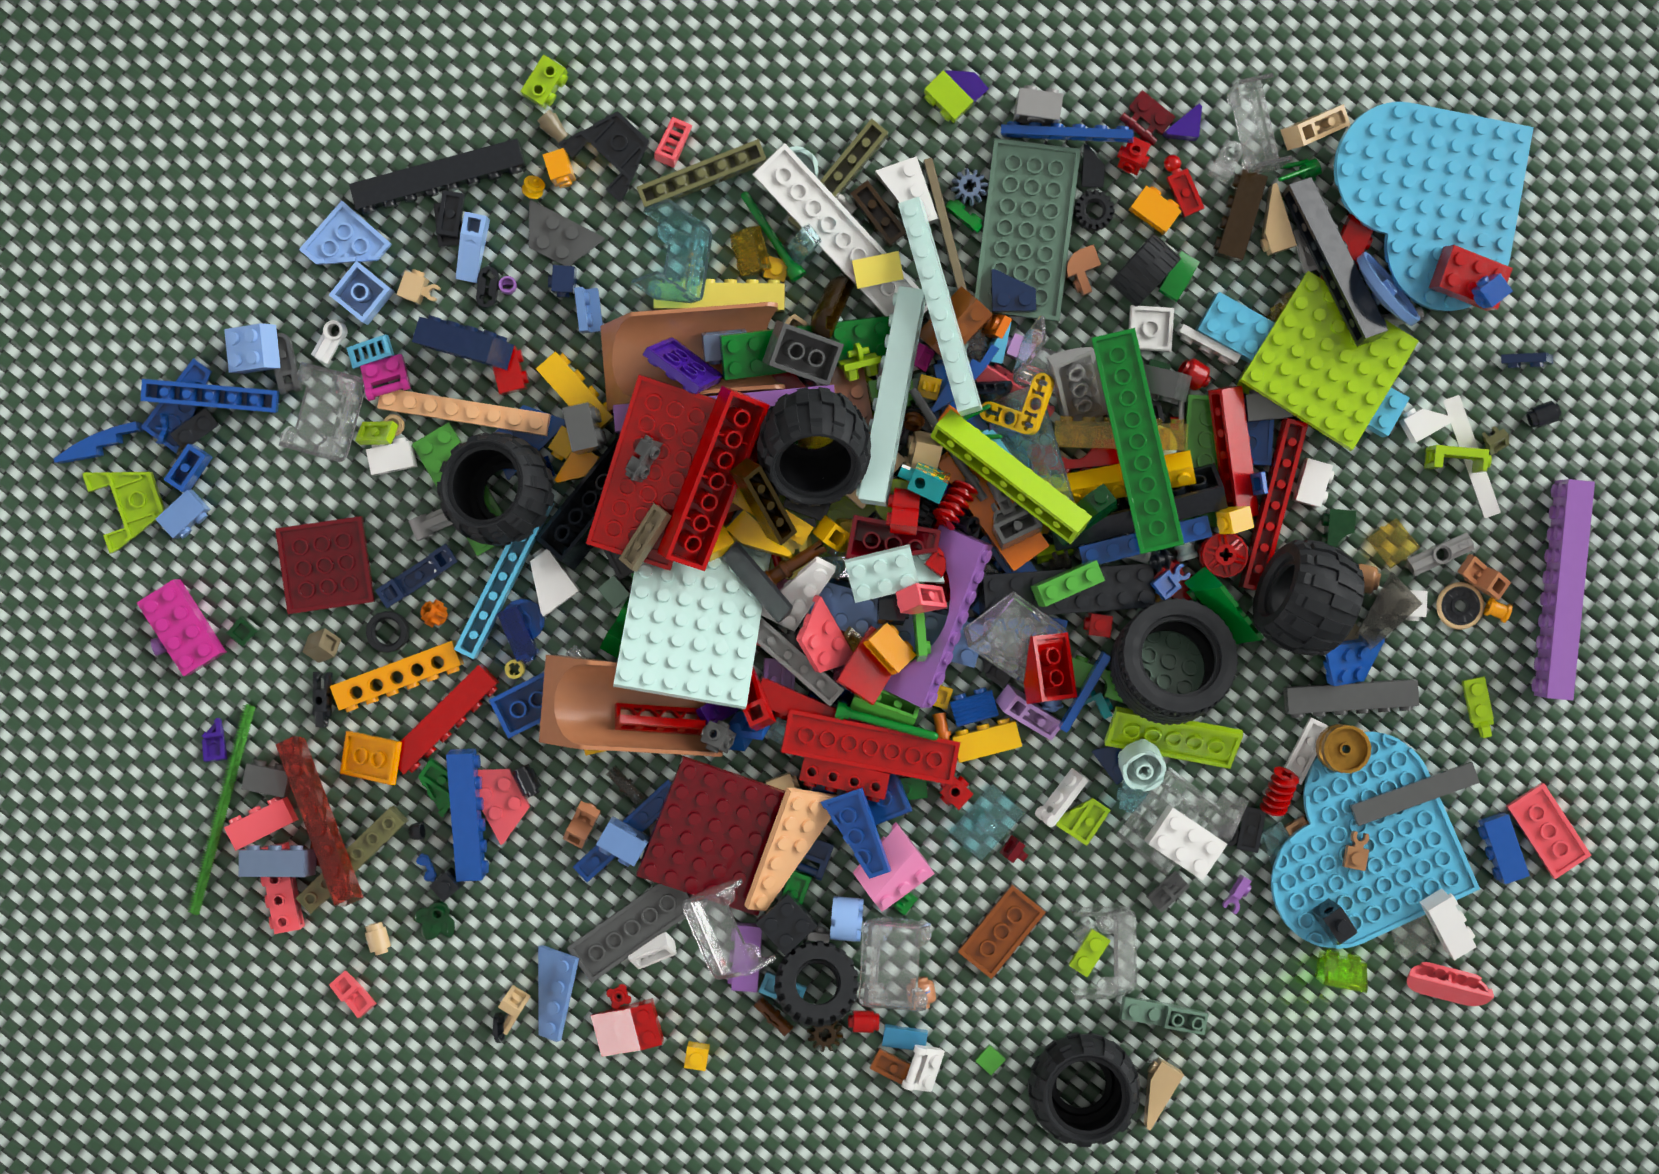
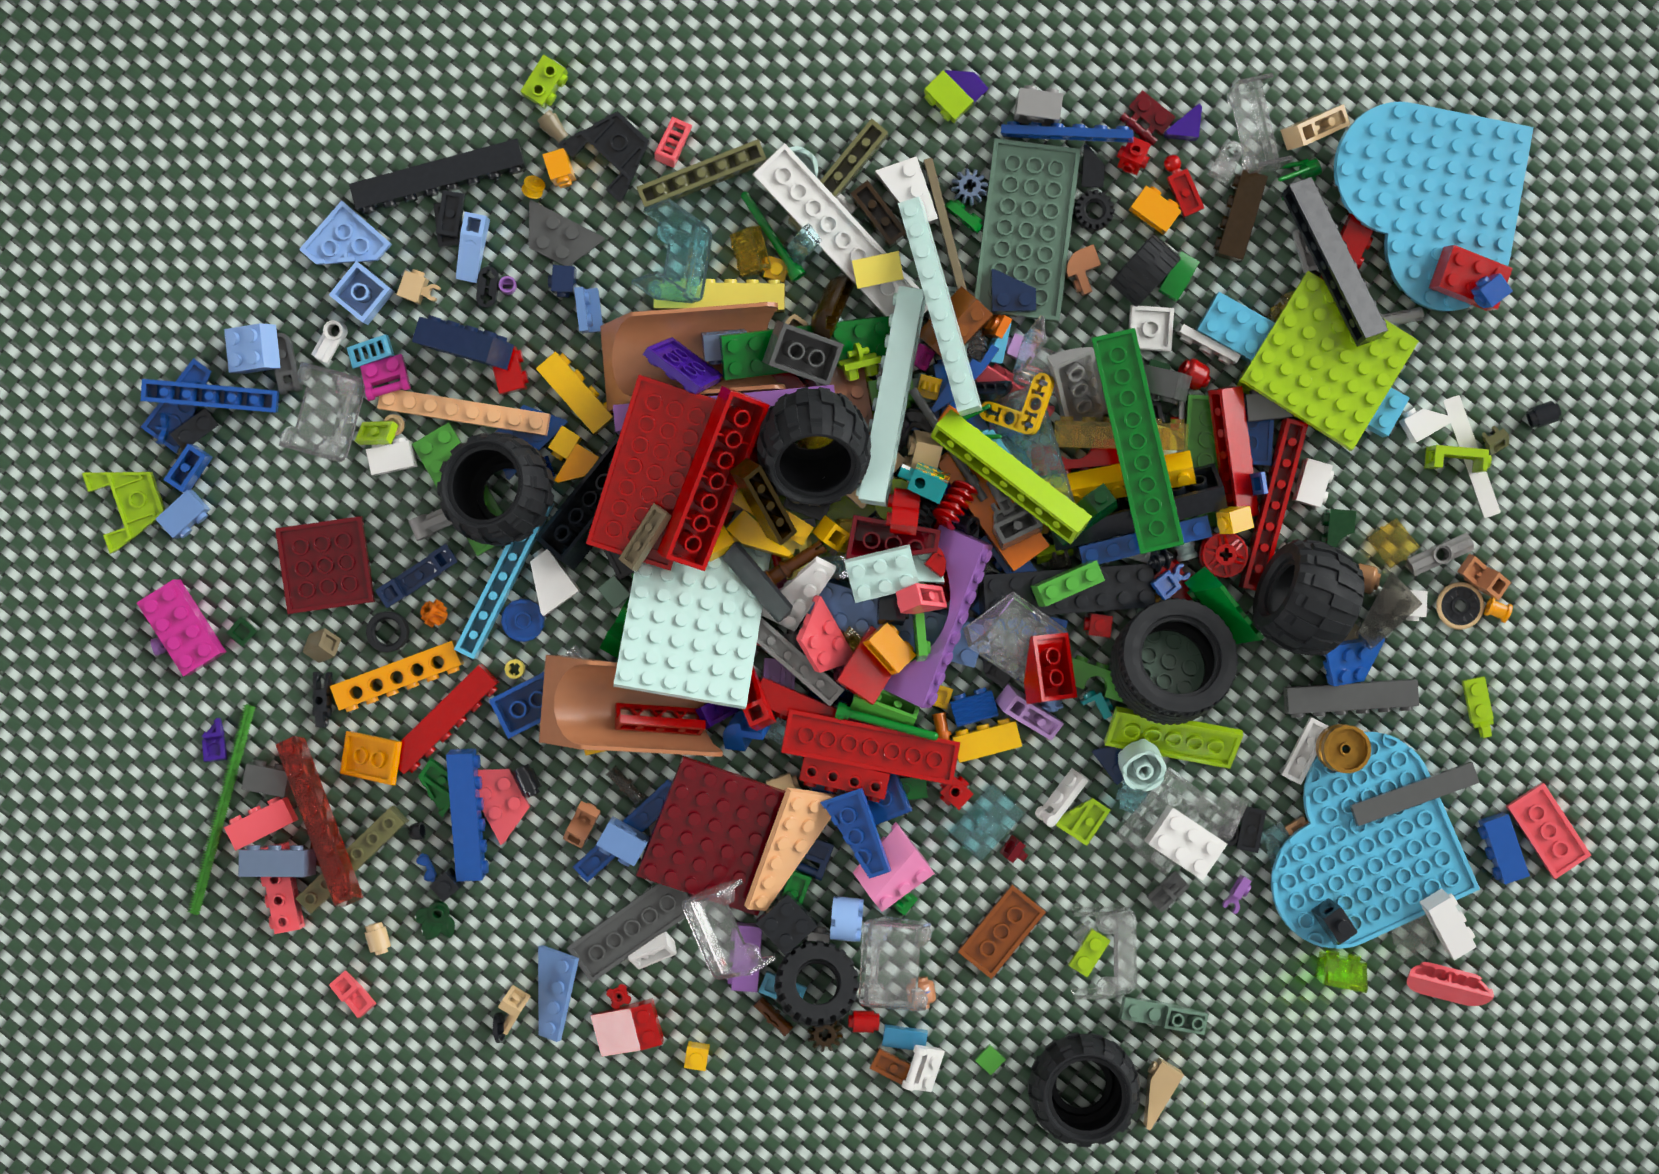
(93, 445): blue slope -> none
(518, 634): clear blue brick -> none
(583, 428): dark grey brick -> none
(639, 468): dark grey hinge -> none
(718, 736): dark grey brick -> none
(913, 421): reddish brown plate -> none
(1084, 691): blue tile -> none
(1276, 229): tan slope -> none
(1279, 792): red piece -> none
(1356, 855): medium nougat plate -> none
(1385, 290): medium blue dish -> none
(1531, 359): dark blue wing -> none
(1563, 589): medium lavender brick -> none

